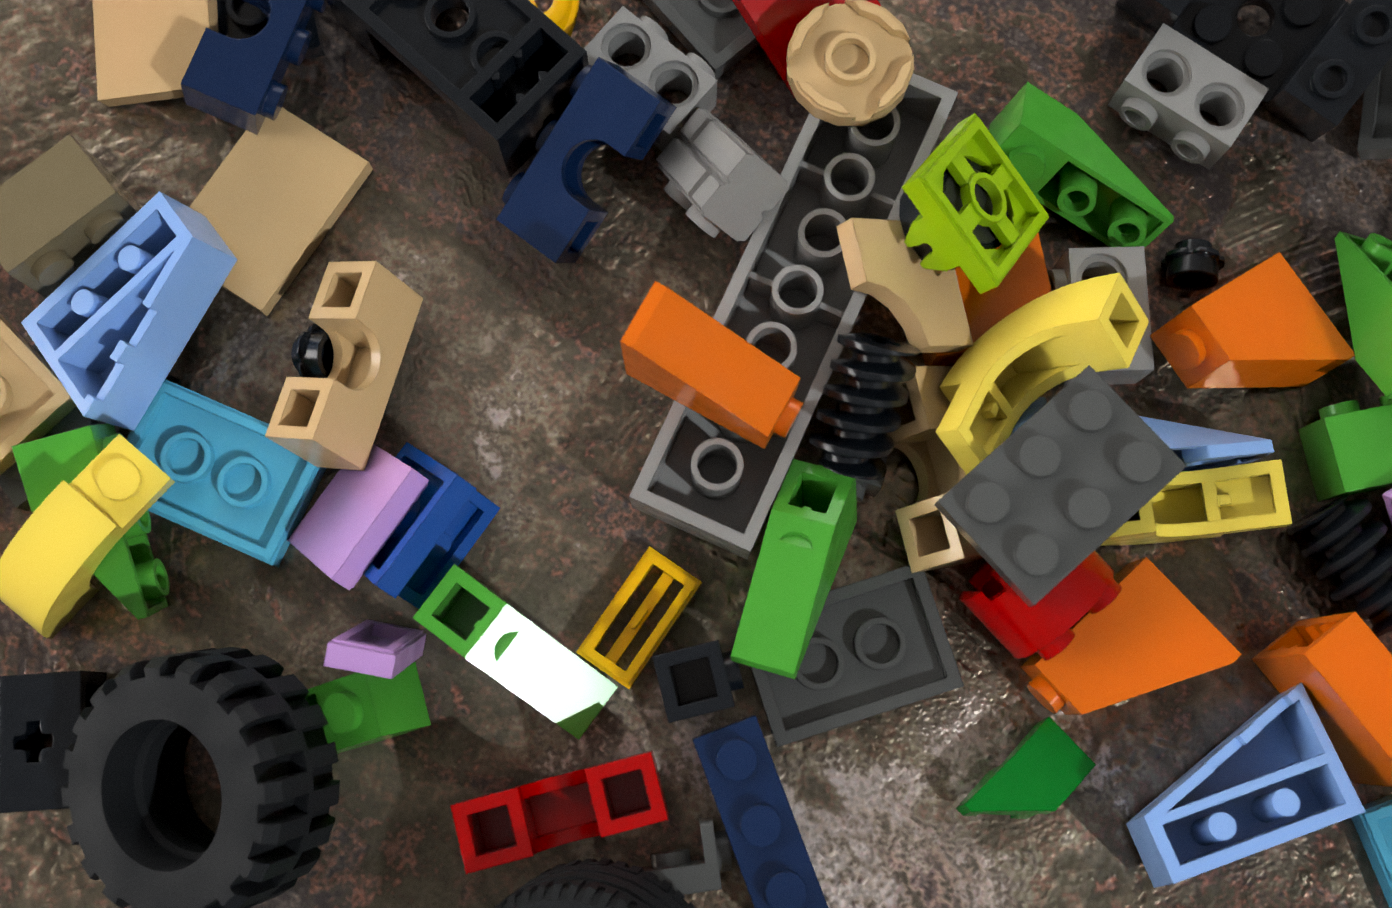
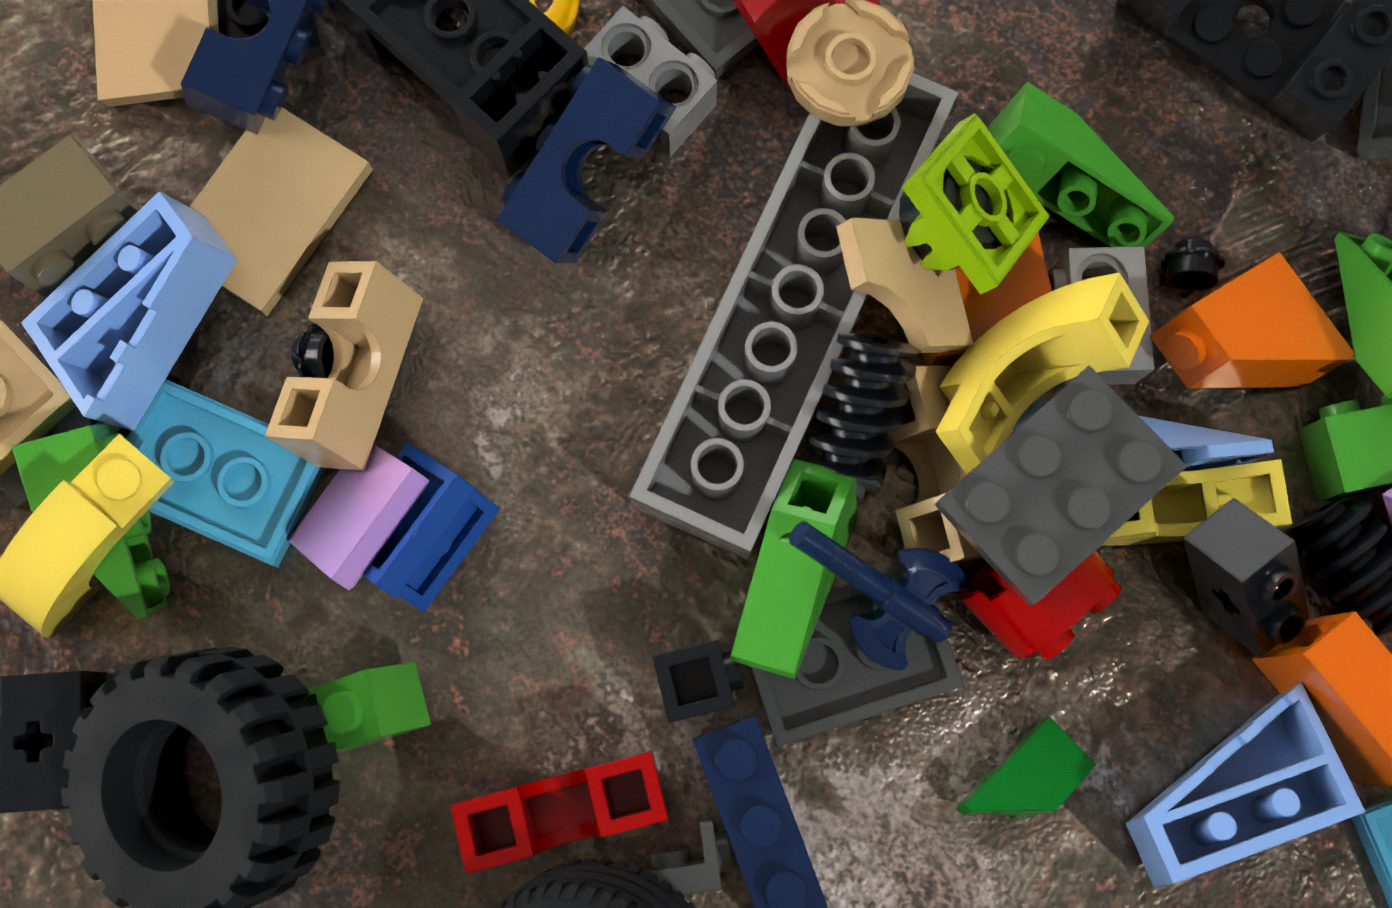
(375, 649): lavender tile -> none
(515, 651): slope -> none
(670, 573): yellow tile -> none
(709, 368): orange slope -> none
(719, 178): light grey brick -> none
(901, 604): none -> dark blue piece
(1130, 647): orange slope -> none
(1193, 84): light grey brick -> none
(1248, 577): none -> black brick

